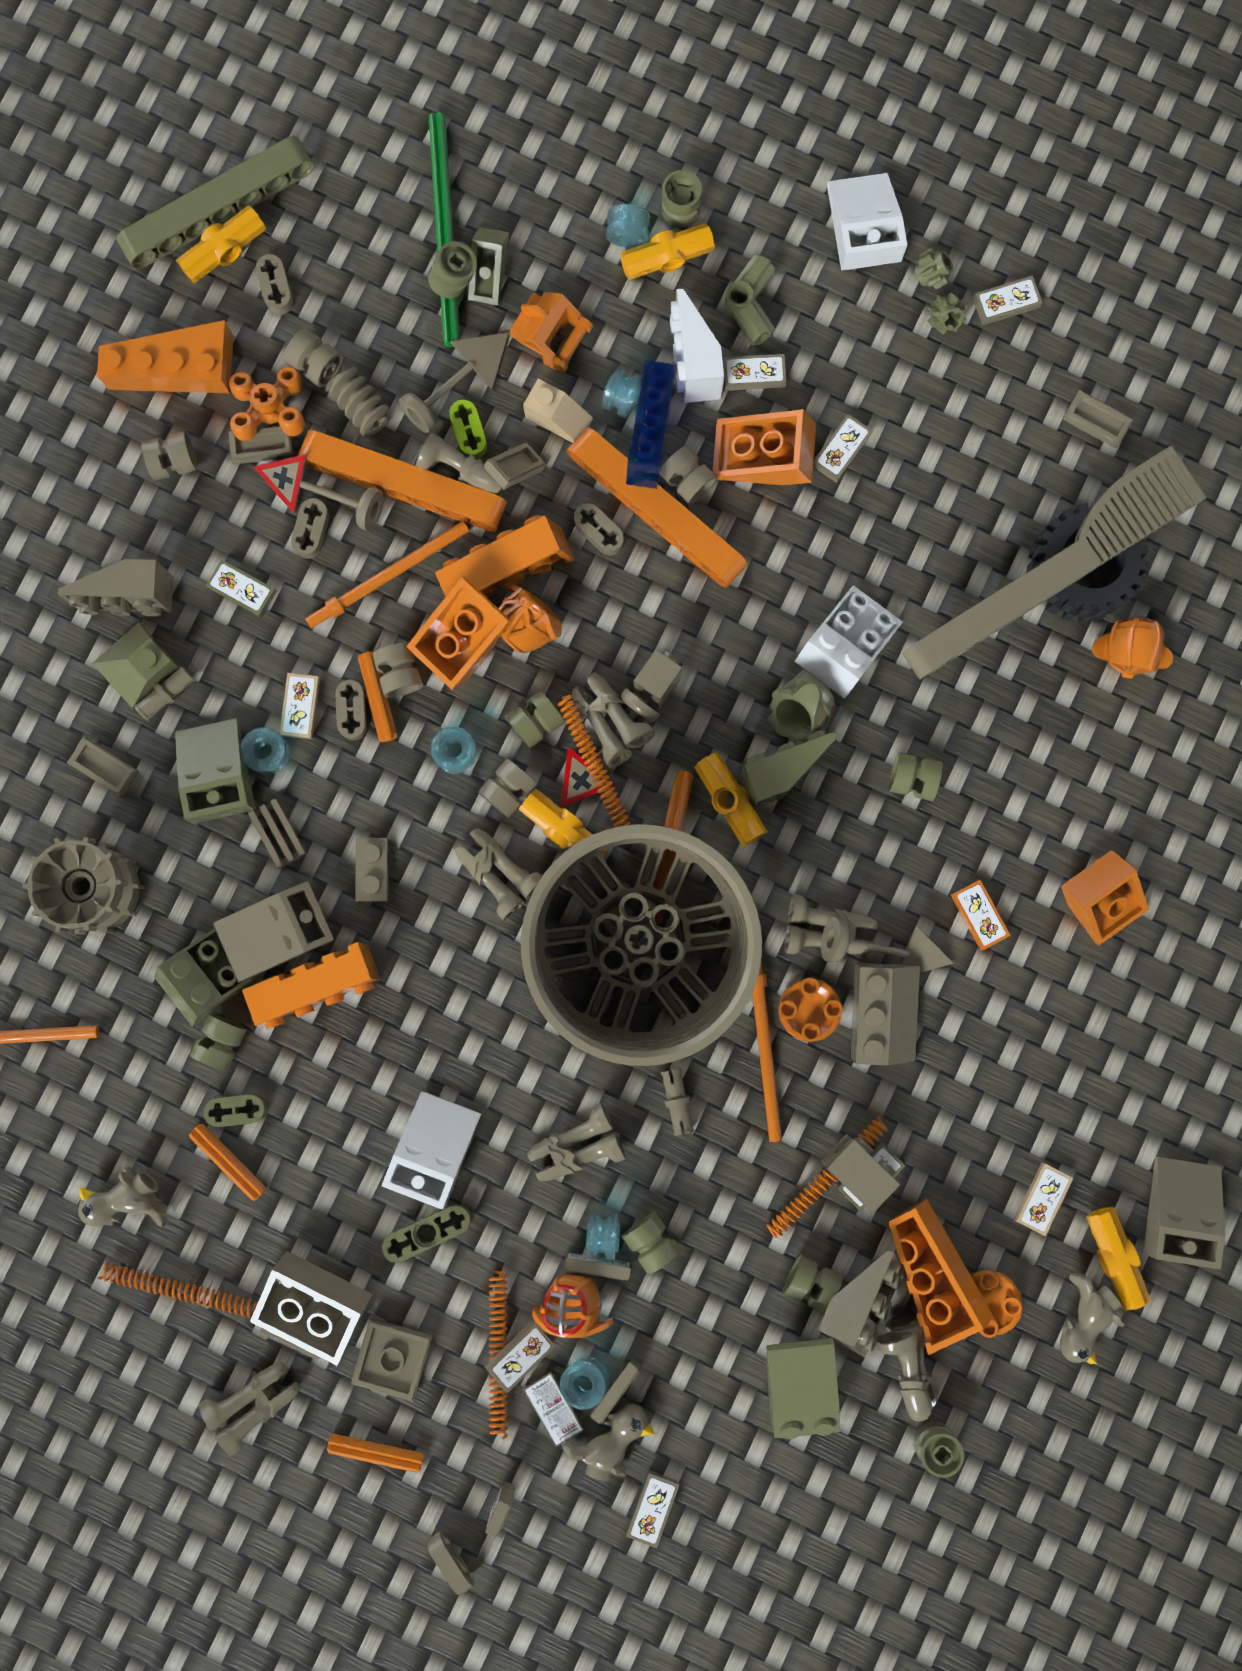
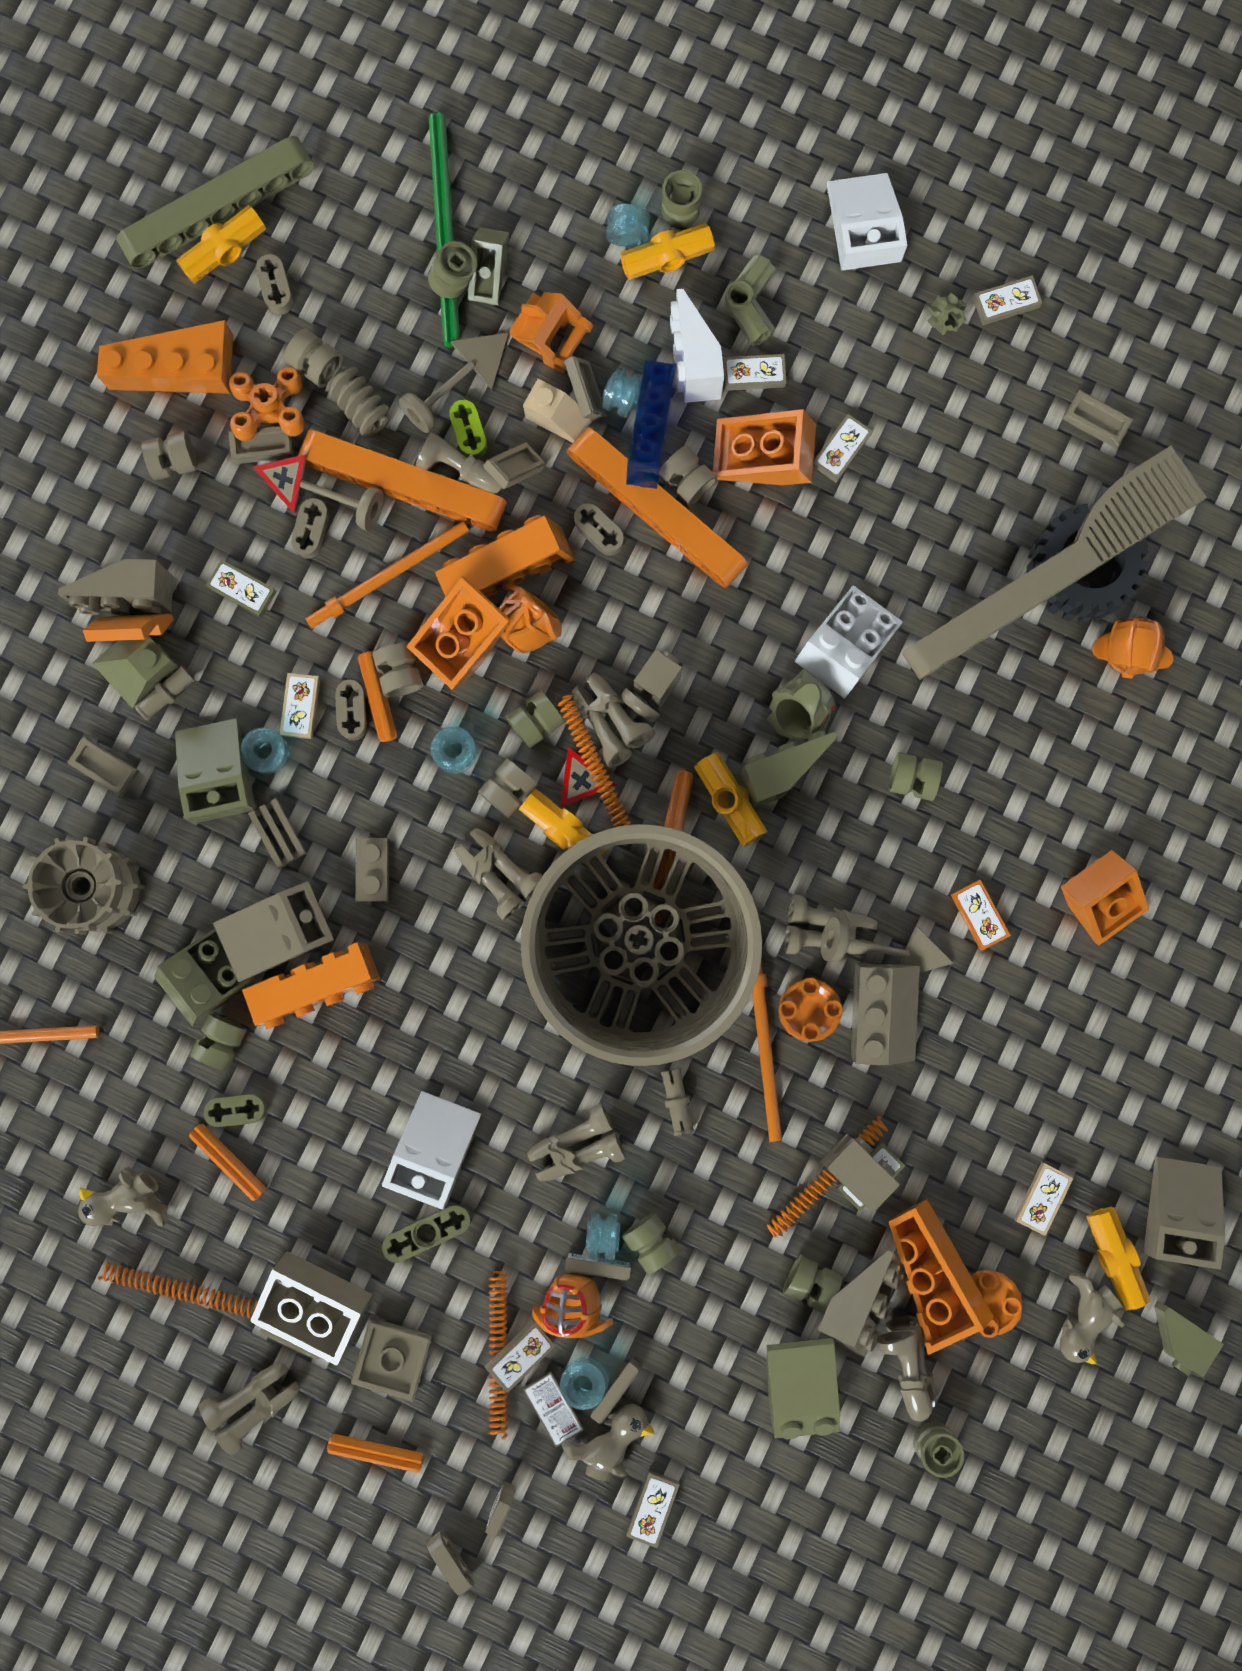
(127, 627): none -> orange slope
(585, 388): none -> dark tan tile
(933, 268): olive gear -> none
(1186, 1342): none -> olive slope

